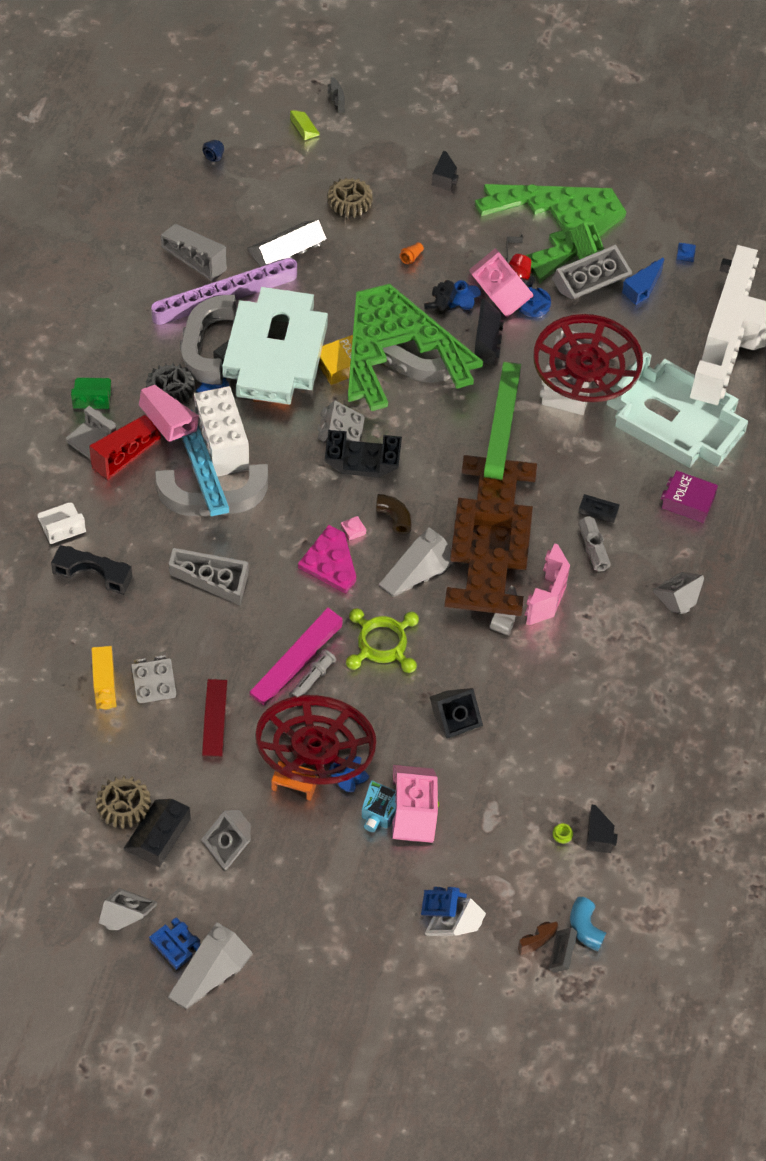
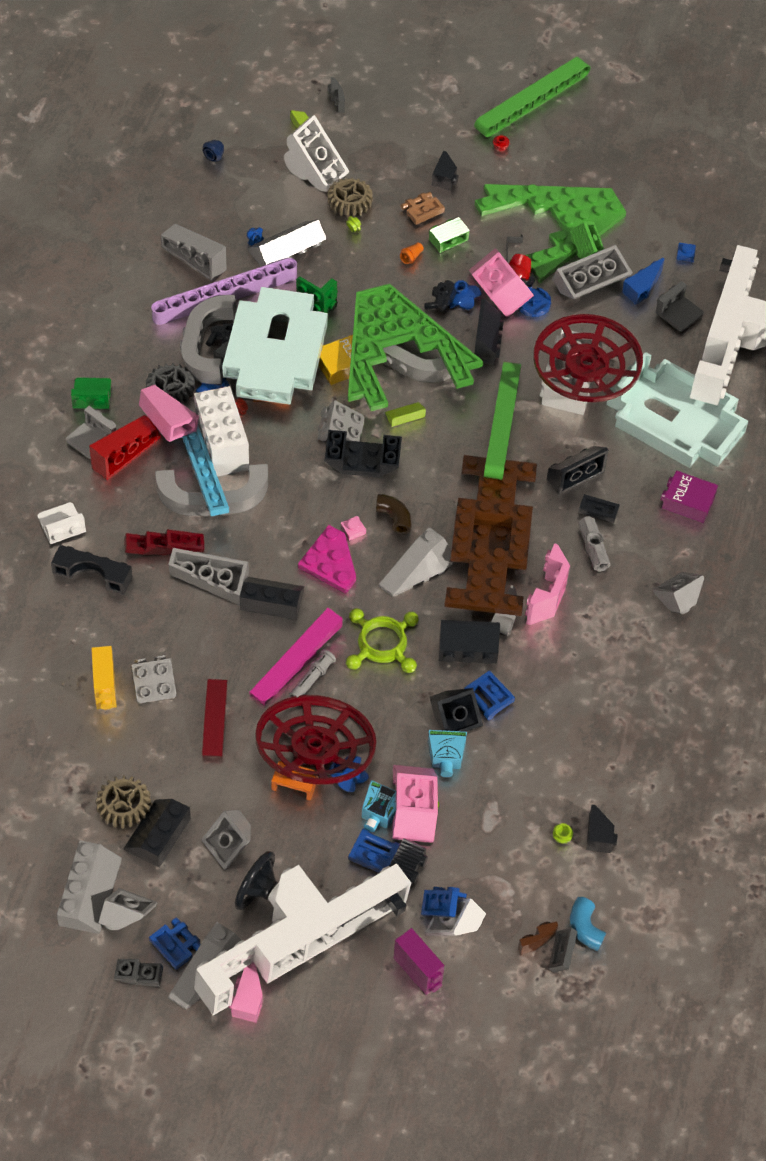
(88, 886): none -> light grey slope
(138, 973): none -> dark grey slope
(163, 543): none -> dark red slope
(219, 332): none -> black piece
(241, 406): none -> clear red plate
(249, 997): none -> bright pink slope
(255, 232): none -> blue plate
(271, 598): none -> black slope
(300, 925): none -> white piece
(314, 156): none -> white brick
(324, 298): none -> green bracket
(353, 224): none -> lime plate
(371, 856): none -> blue plate
(405, 414): none -> lime slope
(410, 858): none -> black brick
(419, 961): none -> magenta brick
(428, 207): none -> medium nougat plate
(446, 750): none -> medium azure torso
(449, 234): none -> brick
(469, 641): none -> black slope
(494, 692): none -> blue plate
(501, 142): none -> red plate
(532, 97): none -> bright green beam
(577, 468): none -> black slope
(678, 309): none -> dark grey bracket

